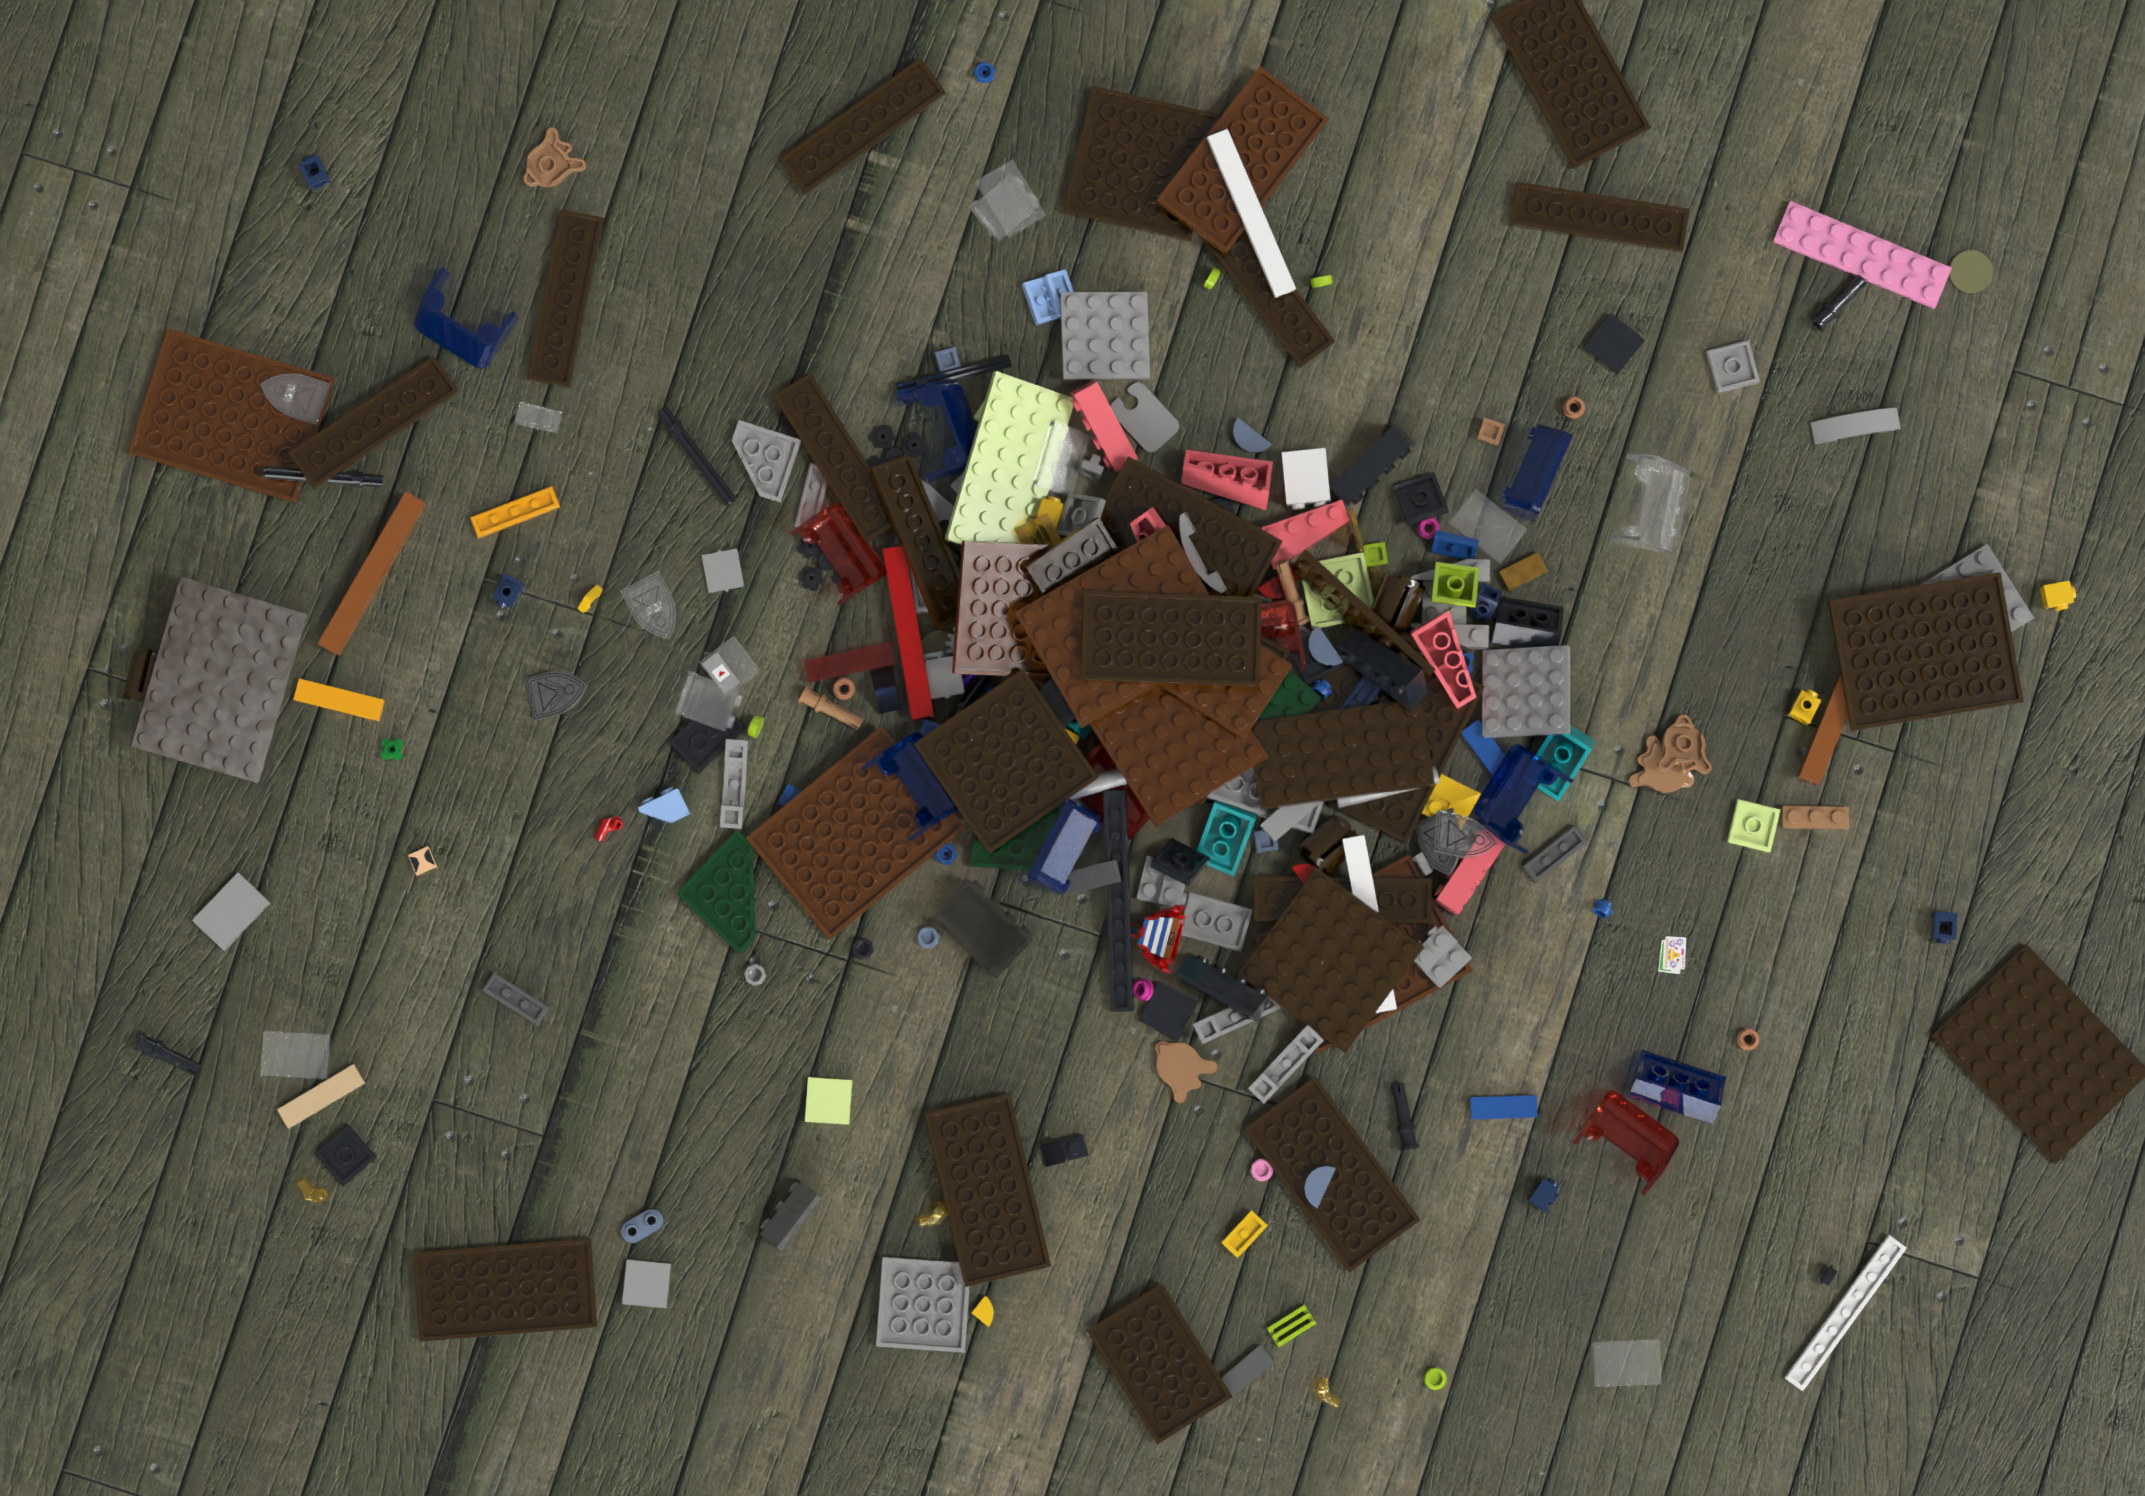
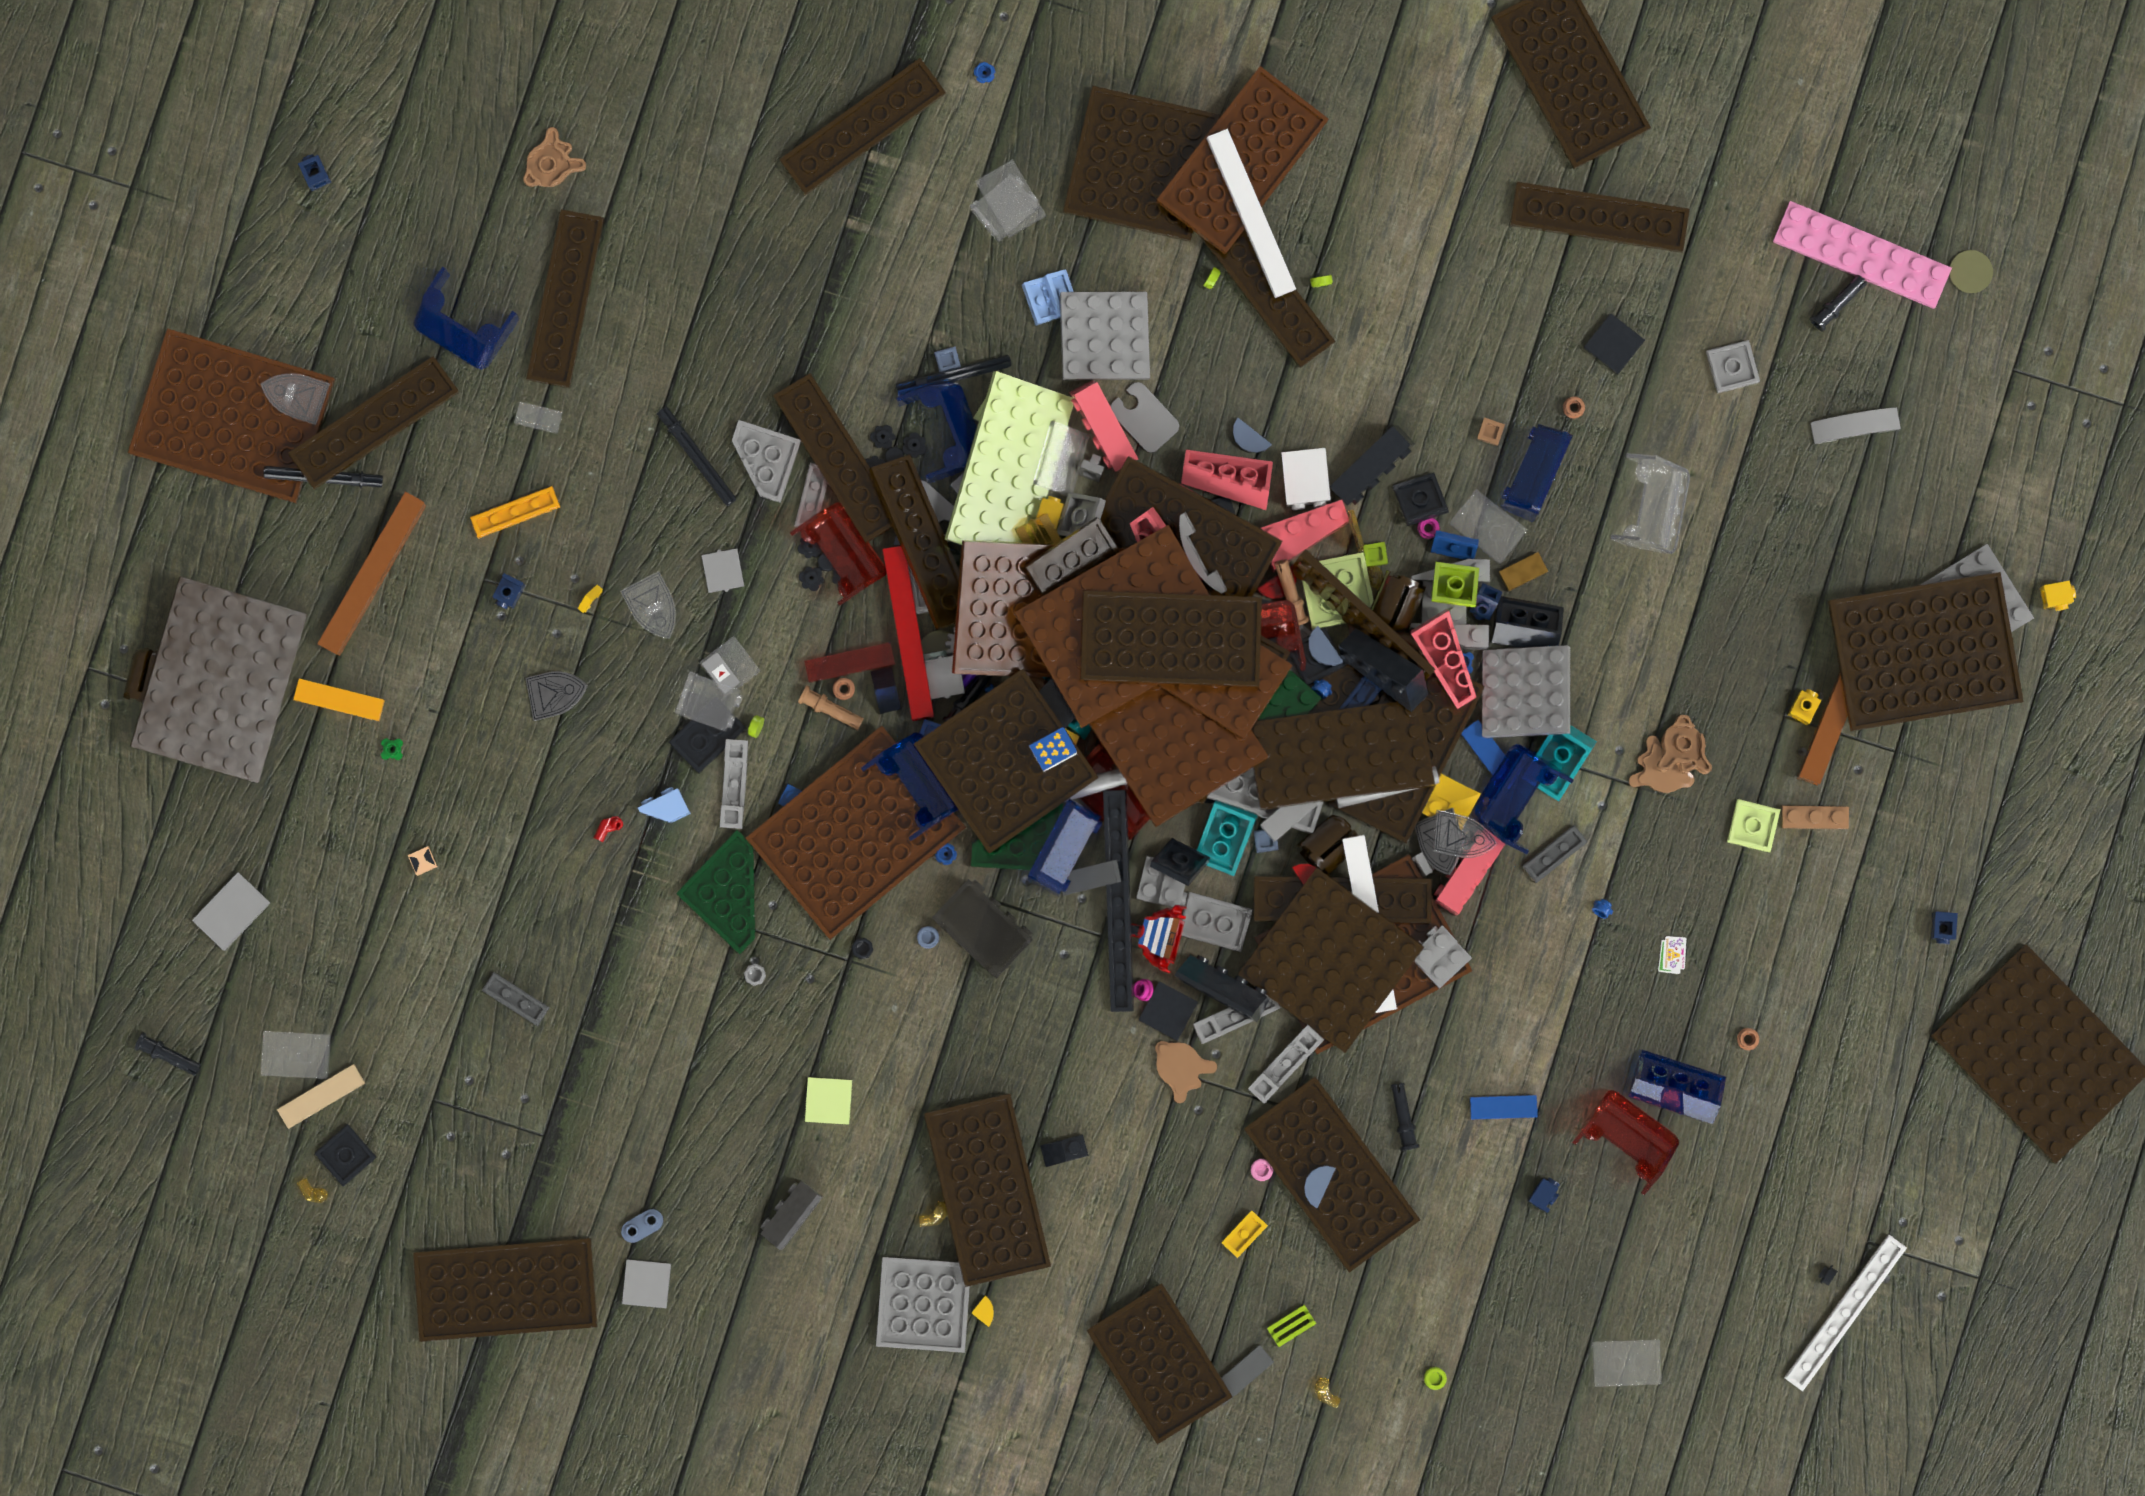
(1053, 749): none -> blue piece

